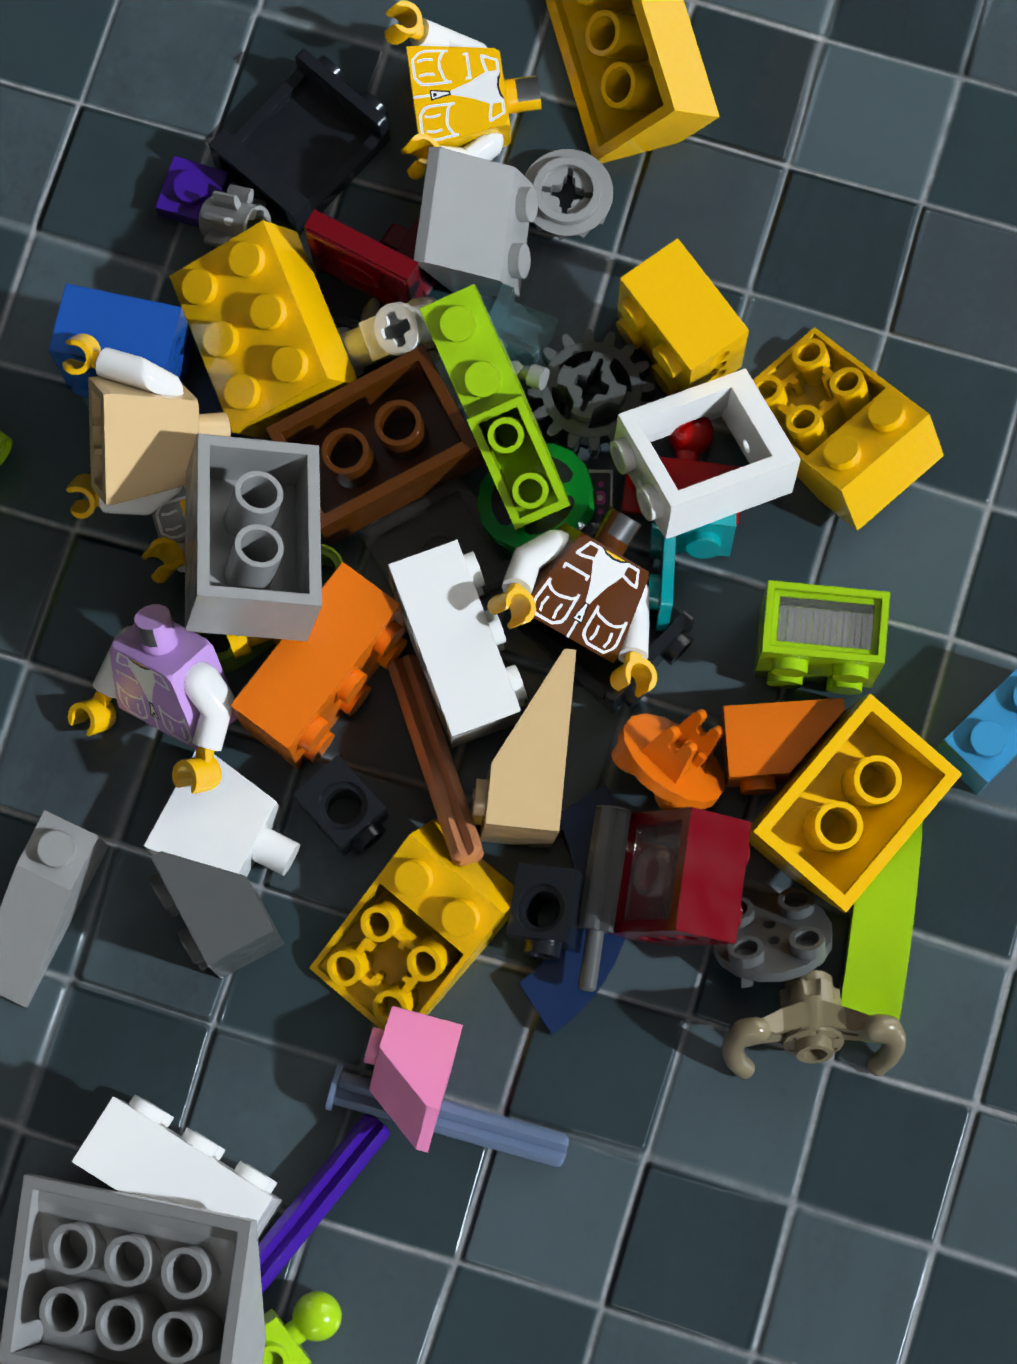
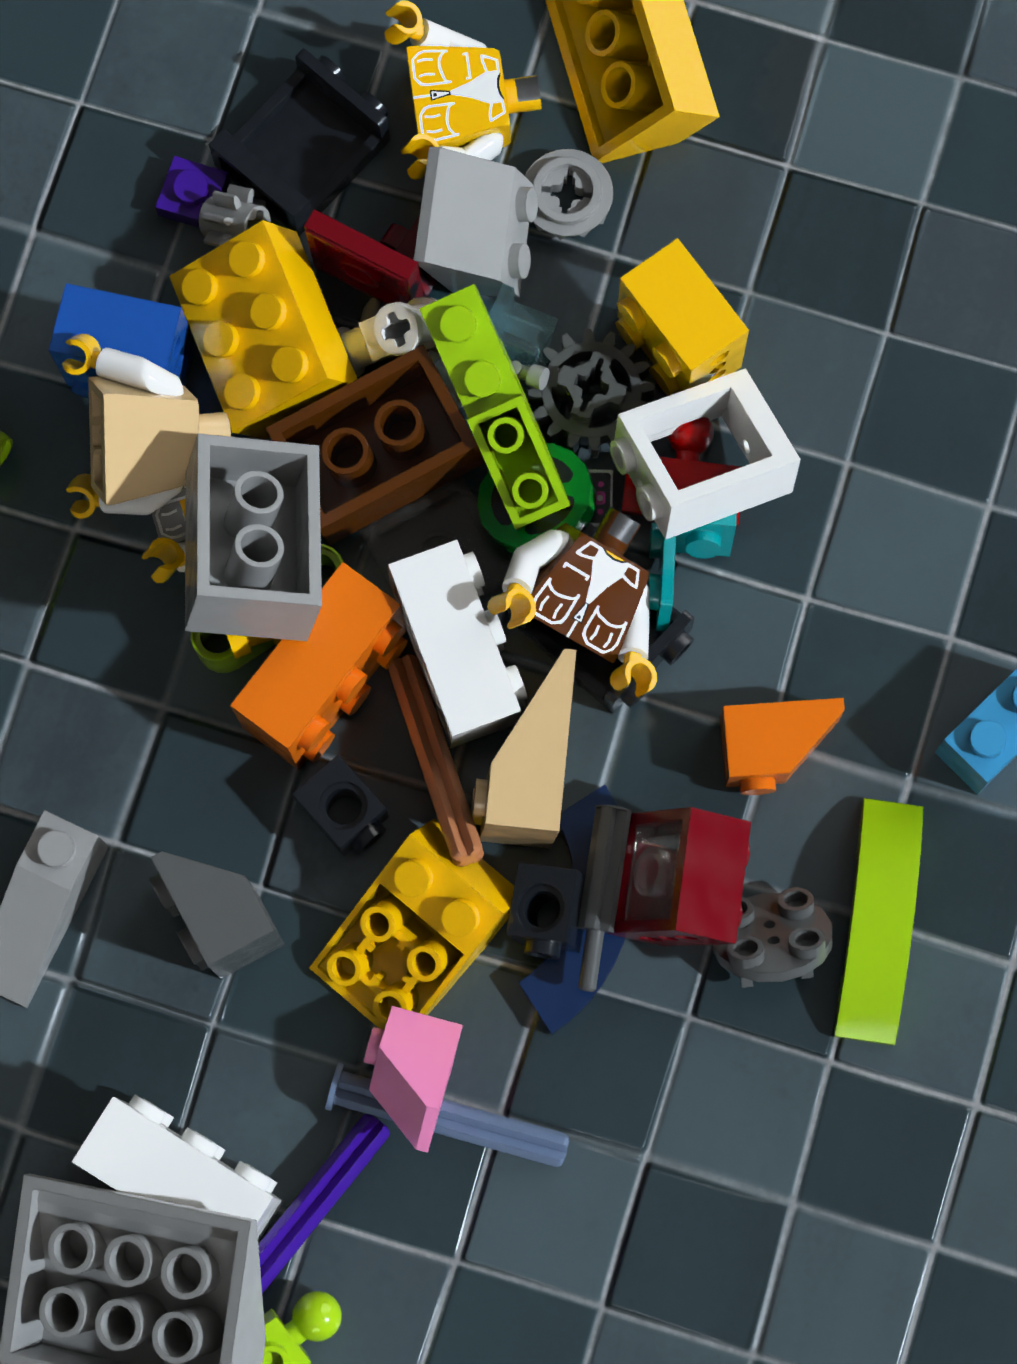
(169, 683): torso -> none
(224, 827): white torso -> none
(672, 759): orange plate -> none
(814, 1028): dark tan piece -> none
(821, 636): lime piece -> none
(848, 426): yellow slope -> none
(852, 803): yellow slope -> none

